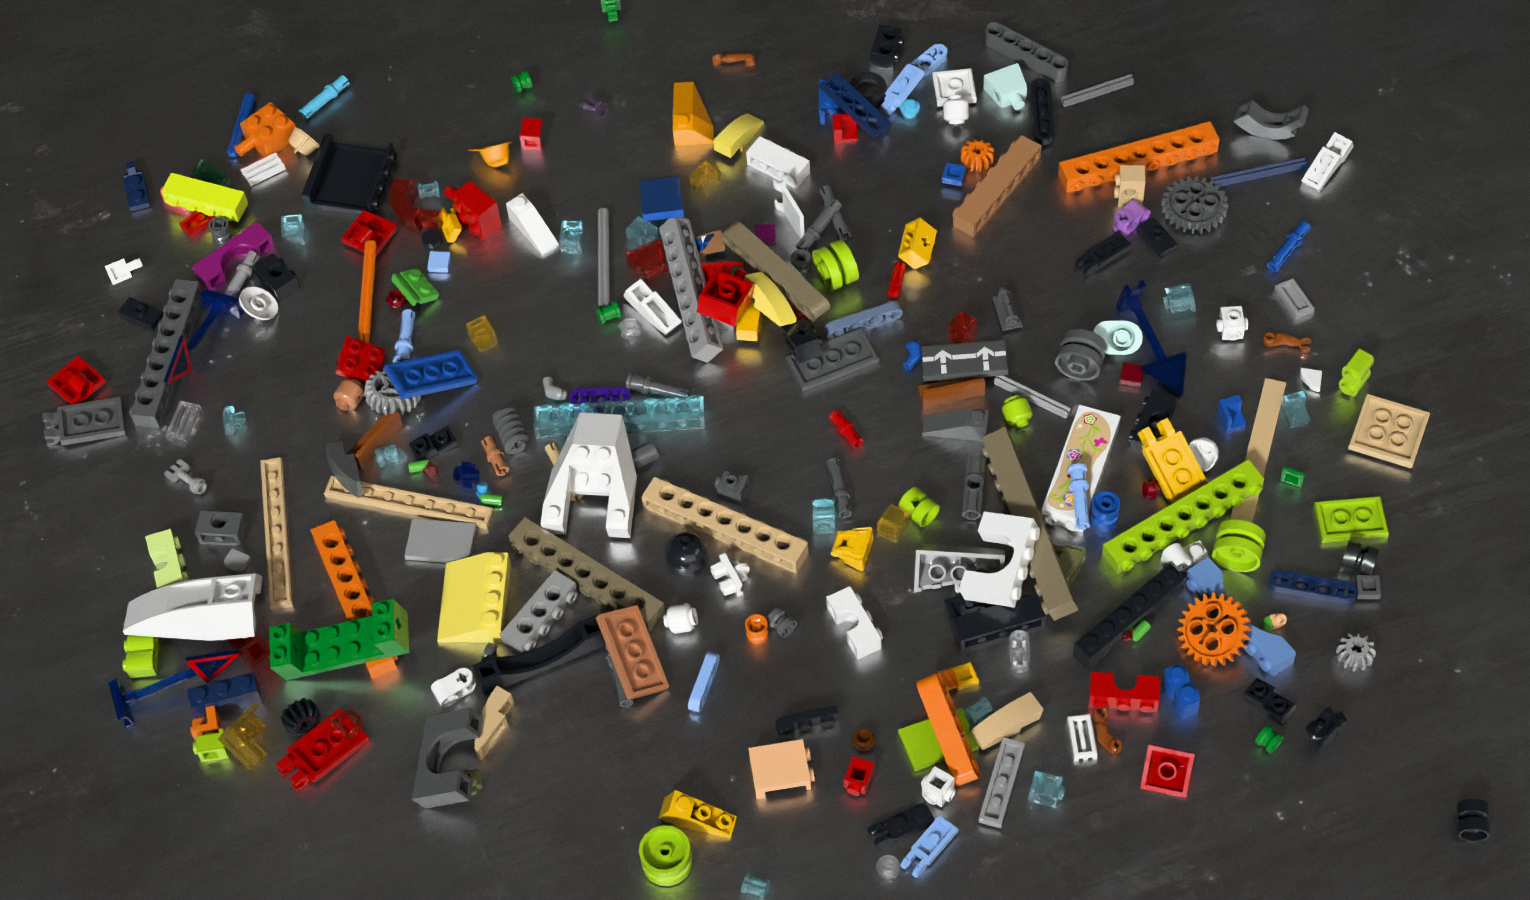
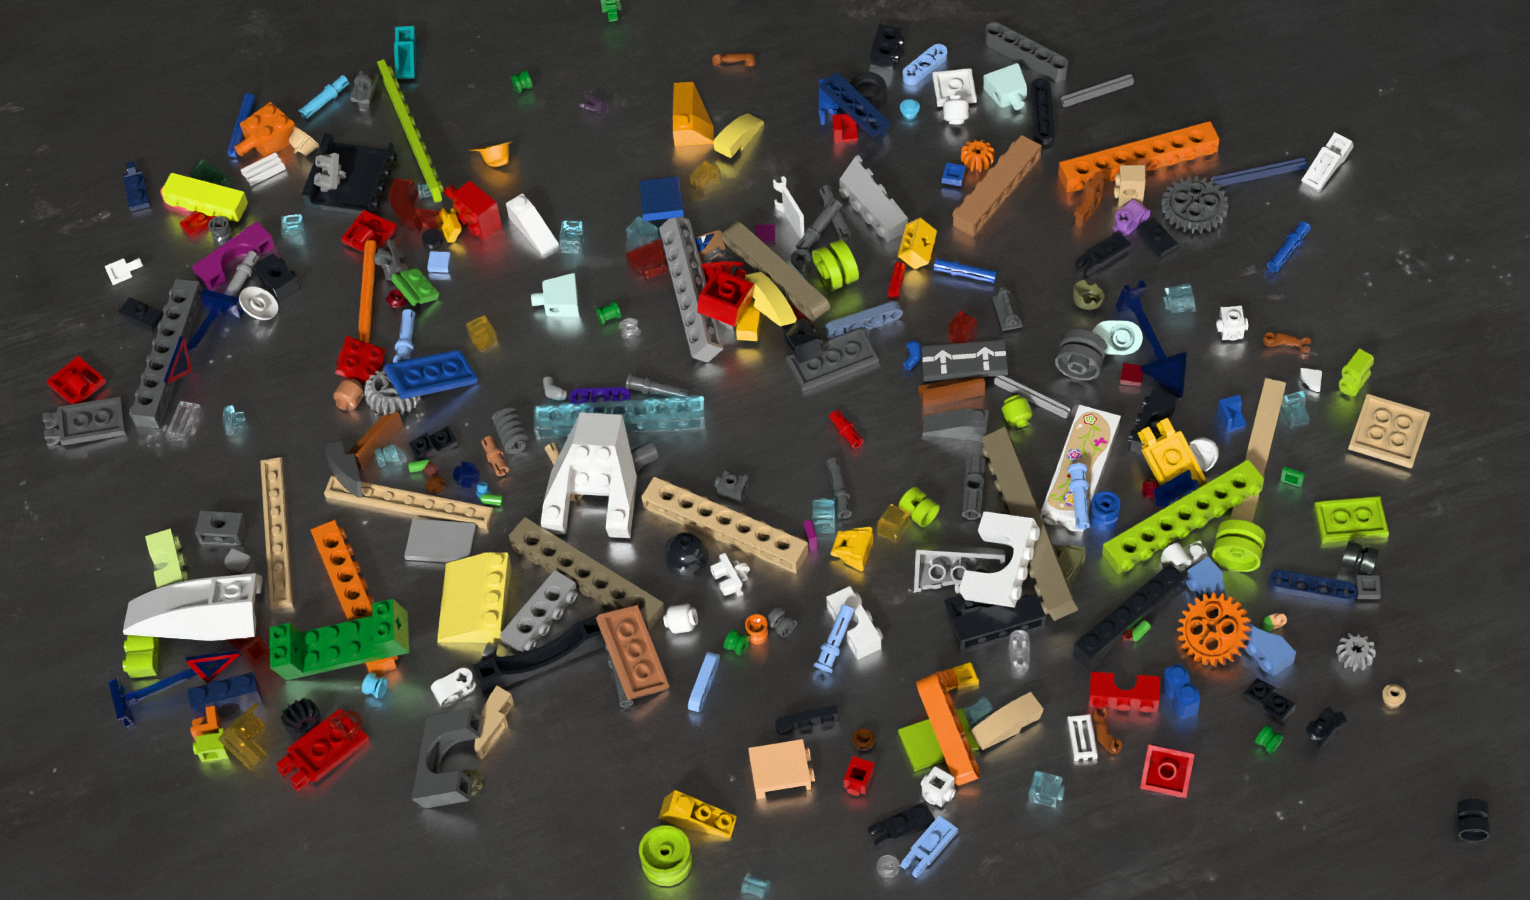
(197, 485): light grey hinge -> none
(330, 173): none -> light grey hips
(364, 88): none -> dark grey hips
(375, 685): none -> medium azure wheel
(390, 259): none -> dark grey hips
(405, 52): none -> teal slope
(413, 135): none -> lime plate
(435, 484): none -> reddish brown plate
(531, 133): red panel -> none
(558, 296): none -> light aqua torso
(603, 258): light grey axle -> none
(652, 307): white slope -> none
(717, 255): none -> clear tile
(737, 642): none -> green wheel
(778, 162): white brick -> none
(810, 534): none -> magenta tile
(827, 648): none -> light blue pin
(872, 201): none -> light grey wedge
(901, 88): light blue hinge -> none
(956, 268): none -> blue pin
(1001, 782): light grey plate -> none
(1087, 296): none -> olive hair
(1092, 200): none -> dark orange plate
(1171, 490): none -> clear blue hinge
(1267, 124): dark grey arch -> none
(1294, 298): light grey tile -> none
(1390, 700): none -> tan plate

